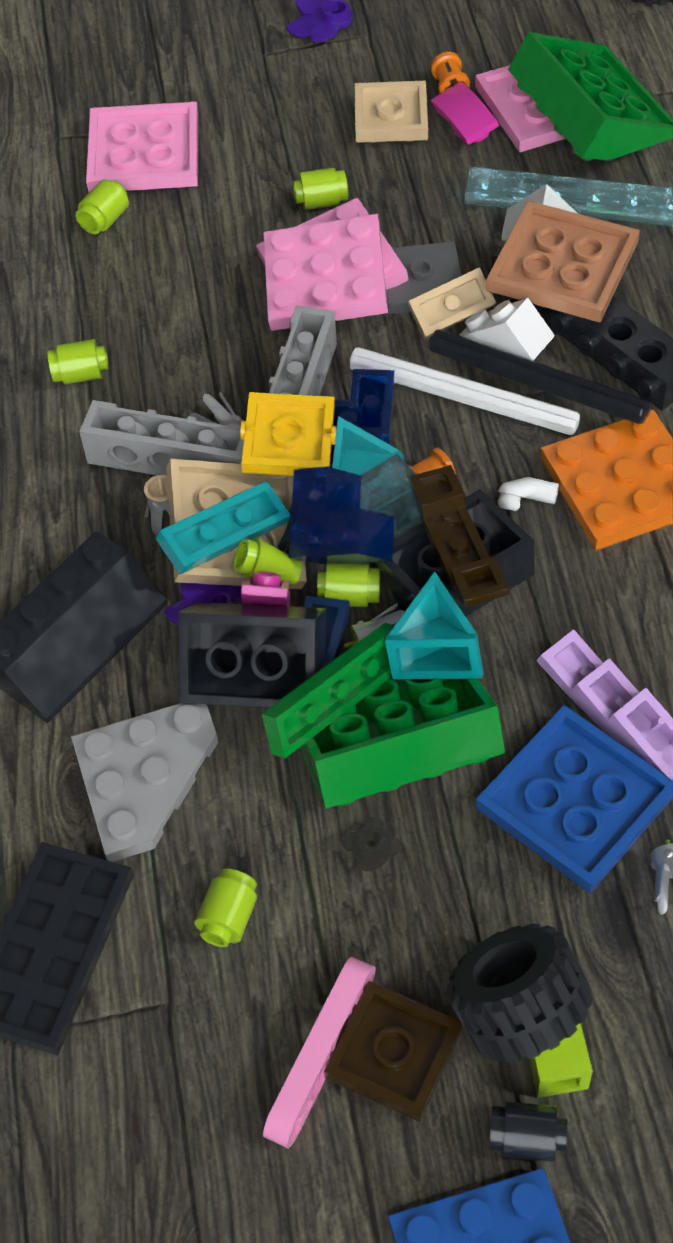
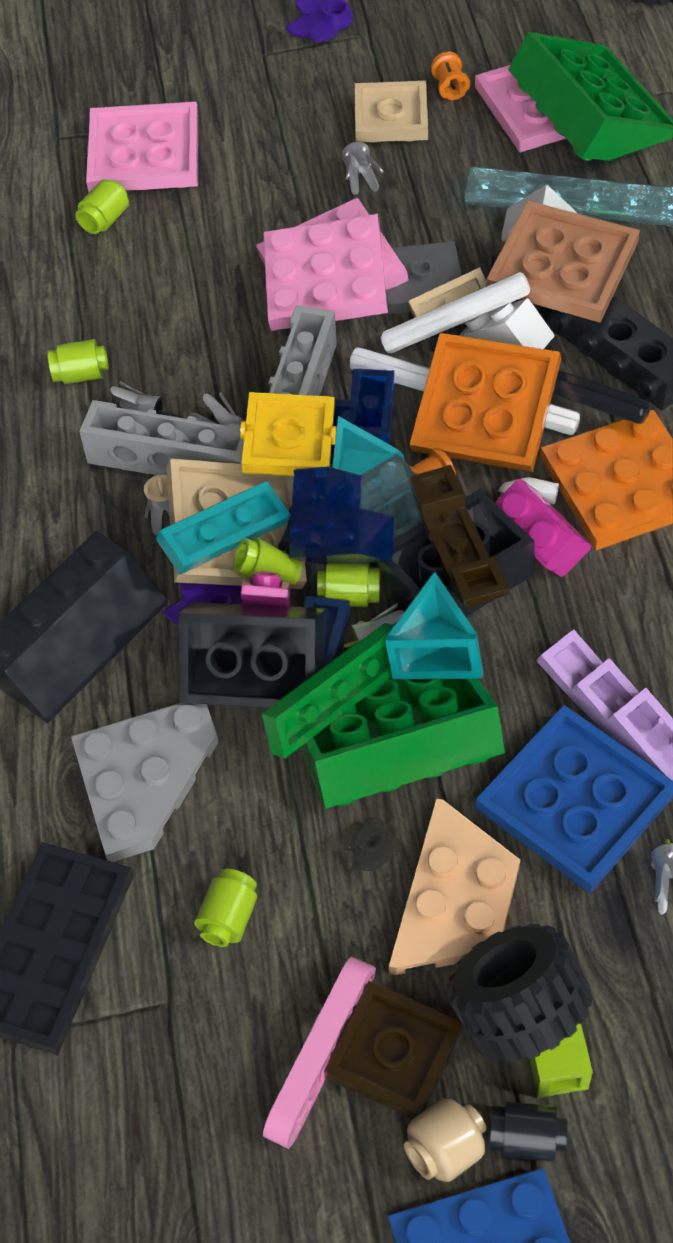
(135, 400): none -> flat silver piece
(320, 188): lime brick -> none
(358, 160): none -> flat silver piece
(445, 1140): none -> tan head
(455, 313): none -> white axle
(456, 893): none -> light nougat wing
(465, 113): dark pink slope -> none
(486, 401): none -> orange plate
(556, 541): none -> dark pink brick

